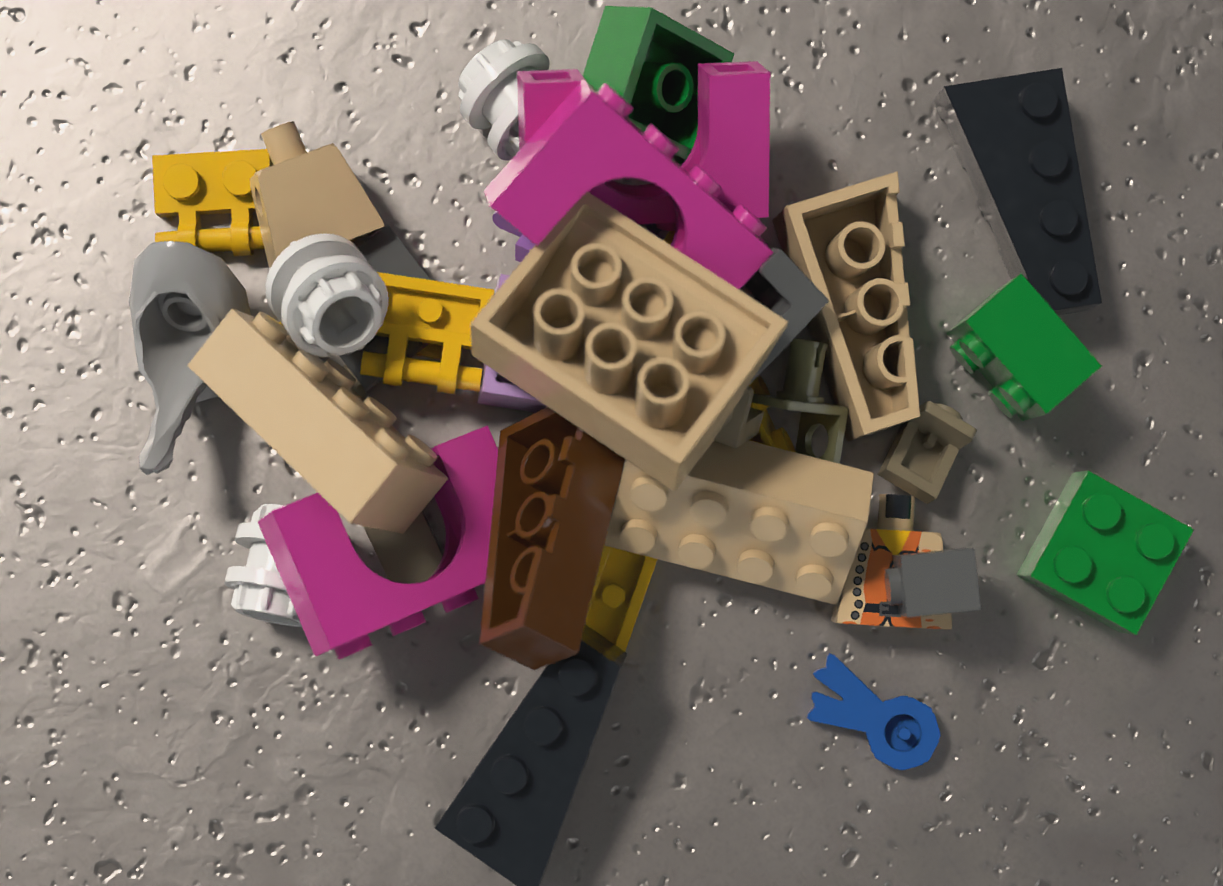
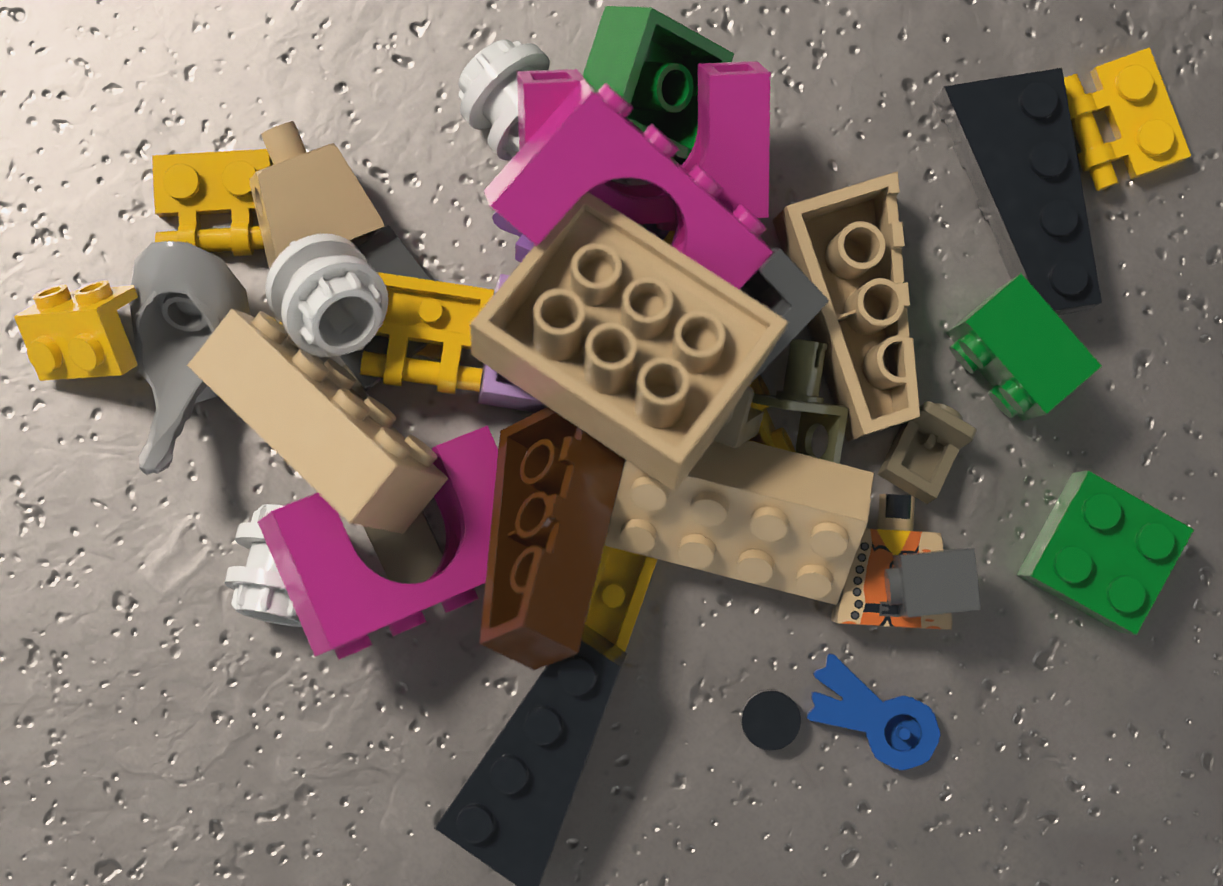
(78, 332): none -> yellow bracket
(770, 719): none -> black tile
(1138, 114): none -> yellow plate

